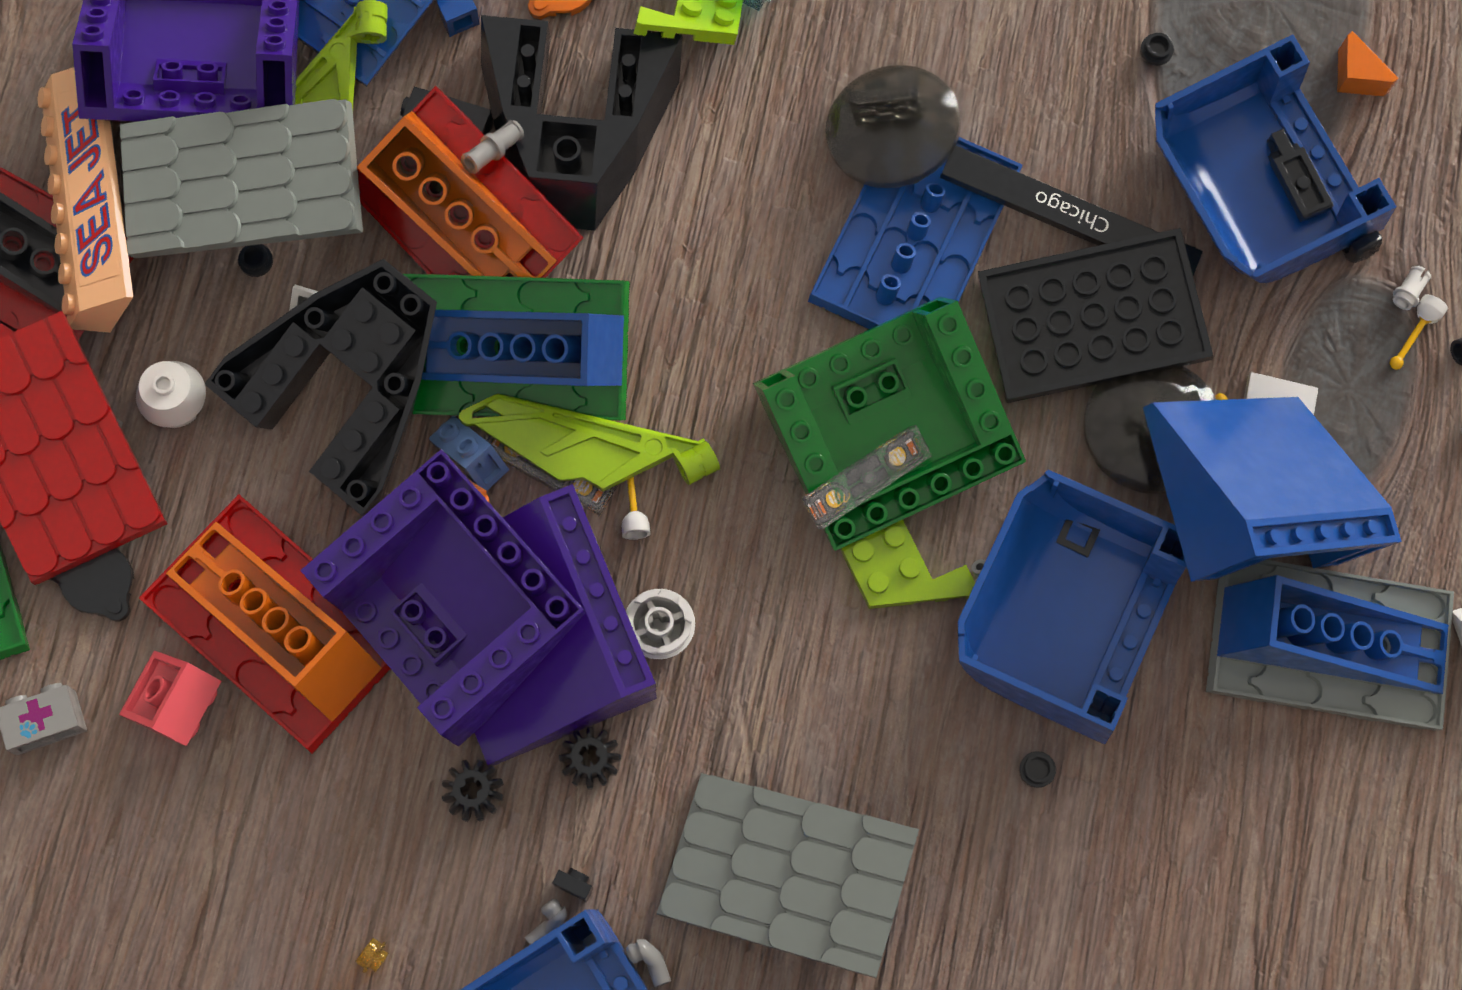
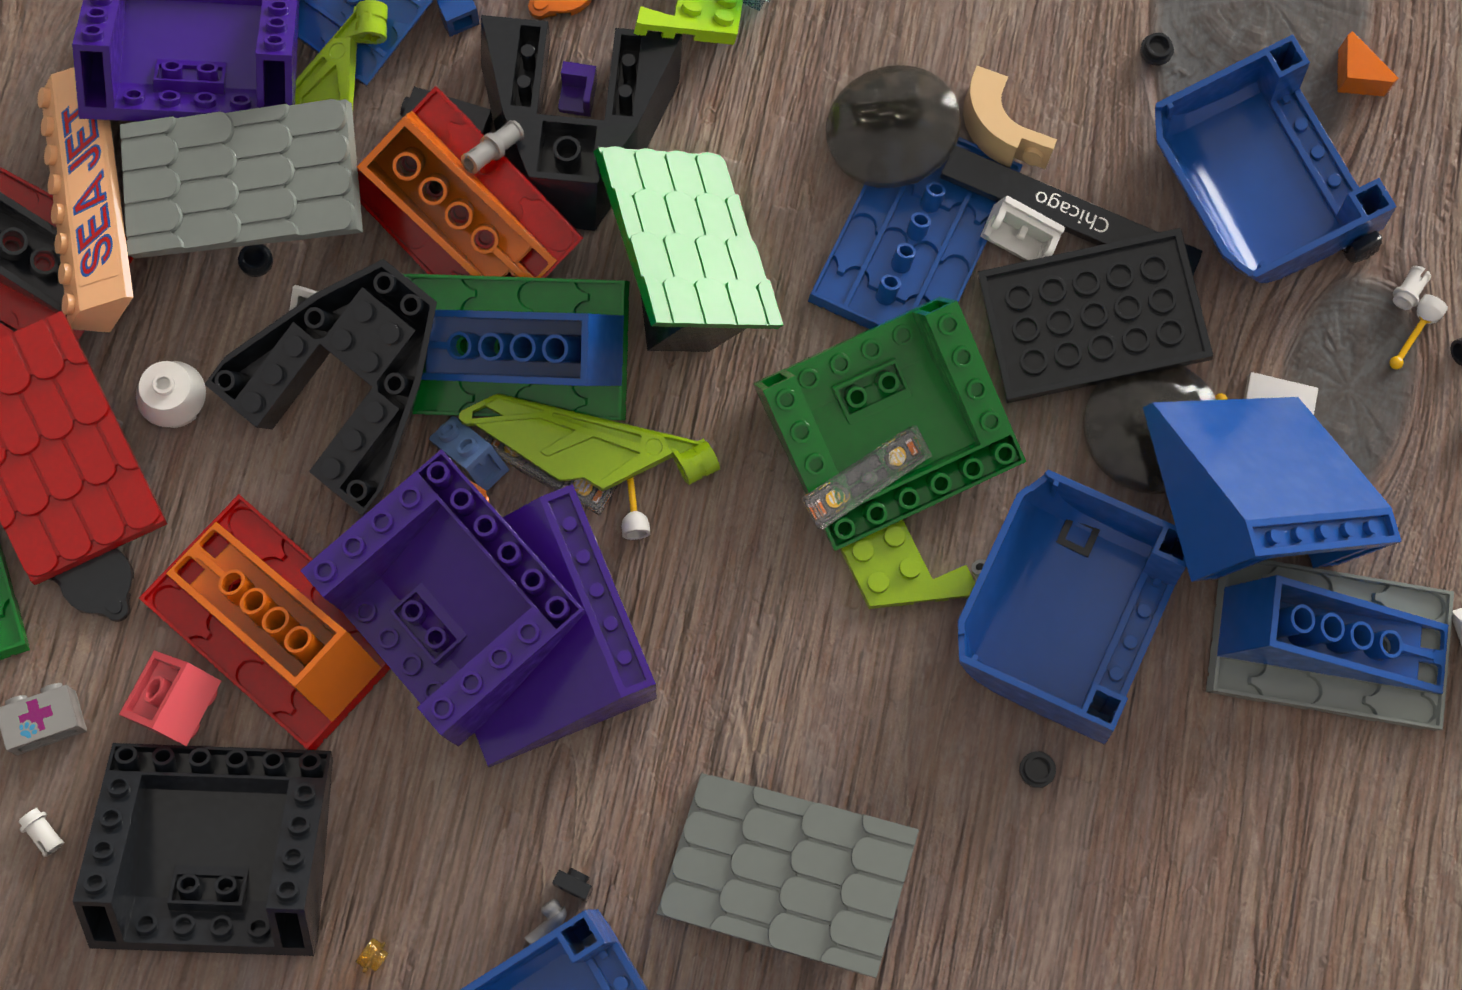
(40, 832): none -> white pin
(207, 850): none -> black slope
(461, 785): black gear -> none
(577, 88): none -> dark purple panel
(602, 753): black gear -> none
(652, 957): light grey arm -> none
(661, 622): white cone -> none
(687, 247): none -> piece
(994, 130): none -> tan arch
(1021, 230): none -> white hinge
(1298, 177): black hinge -> none

